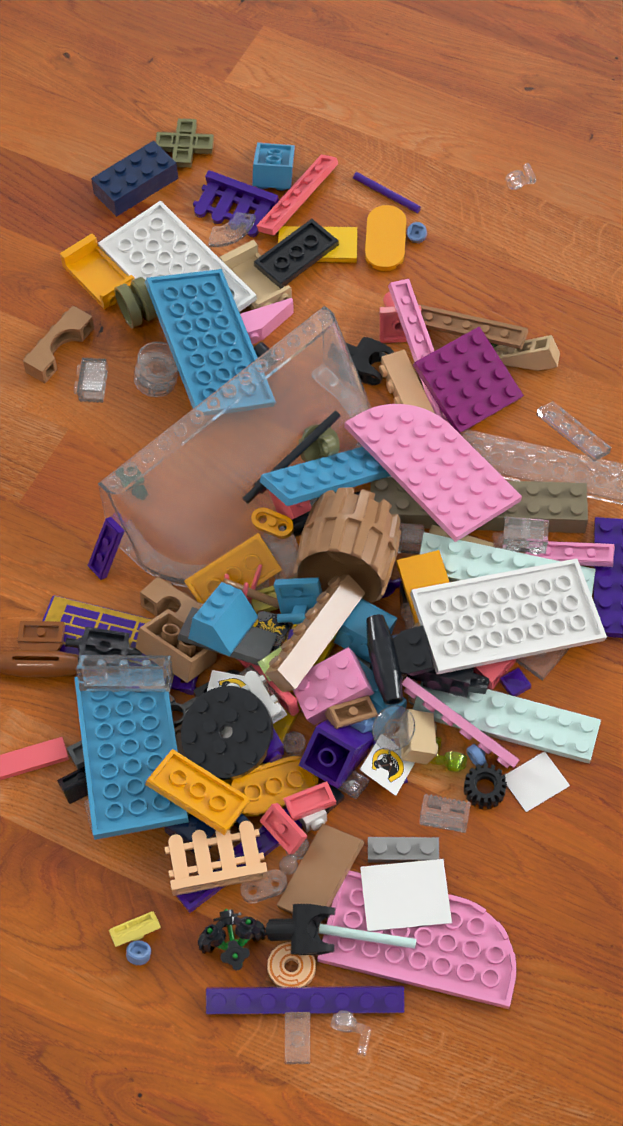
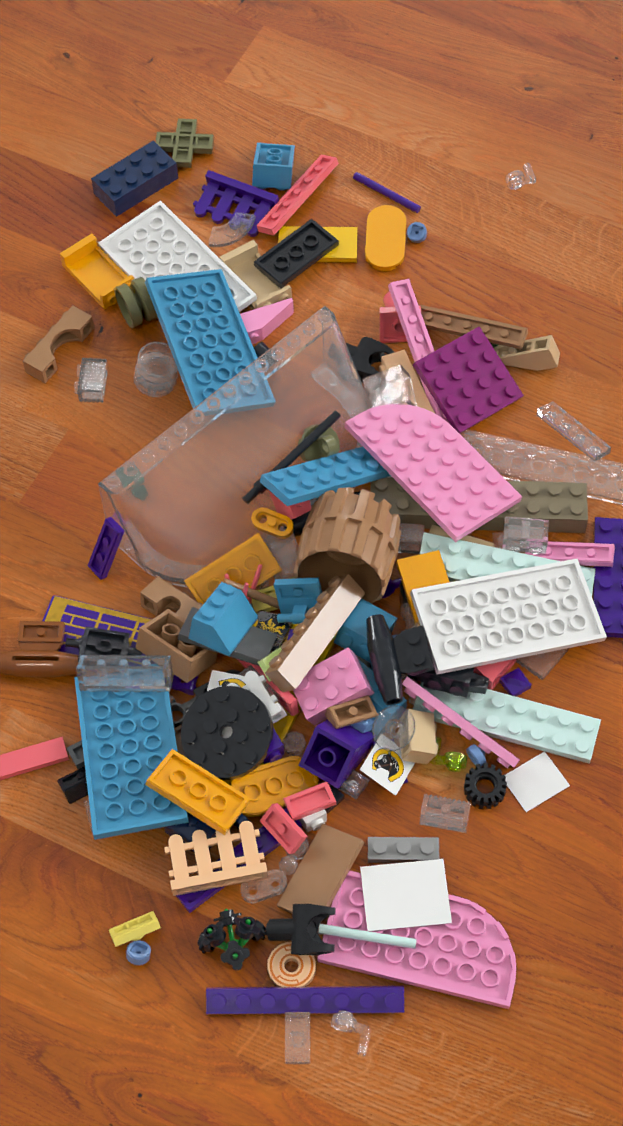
(389, 387): none -> clear brick

